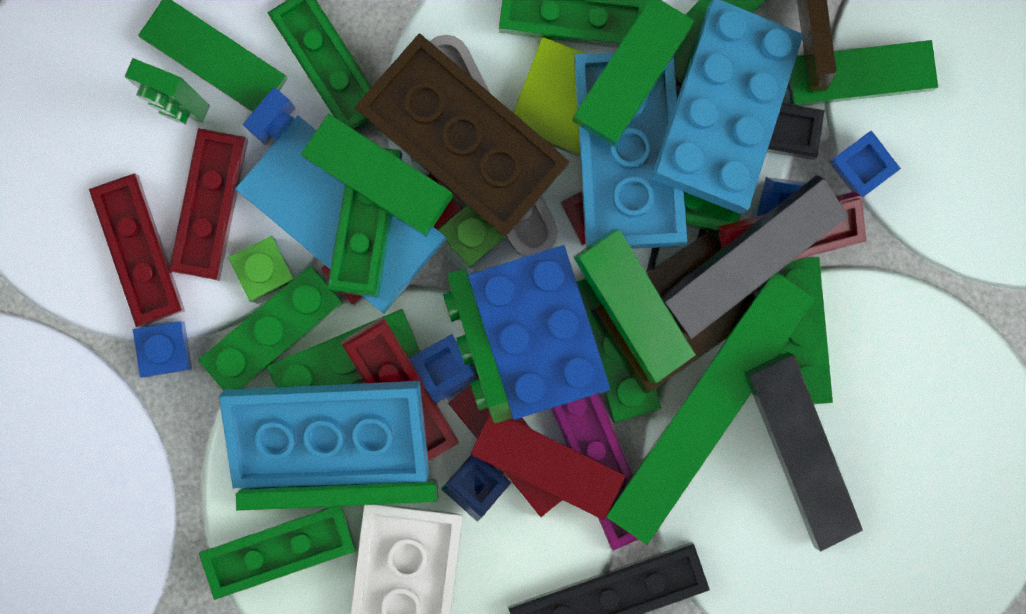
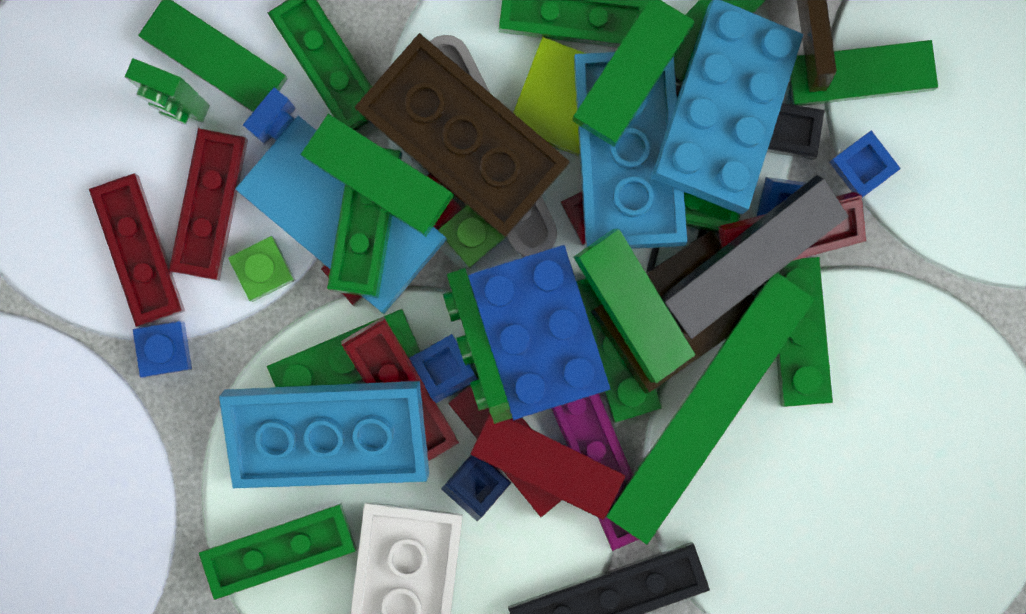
(271, 331): green plate -> none
(336, 495): green tile -> none
(803, 451): black tile -> none

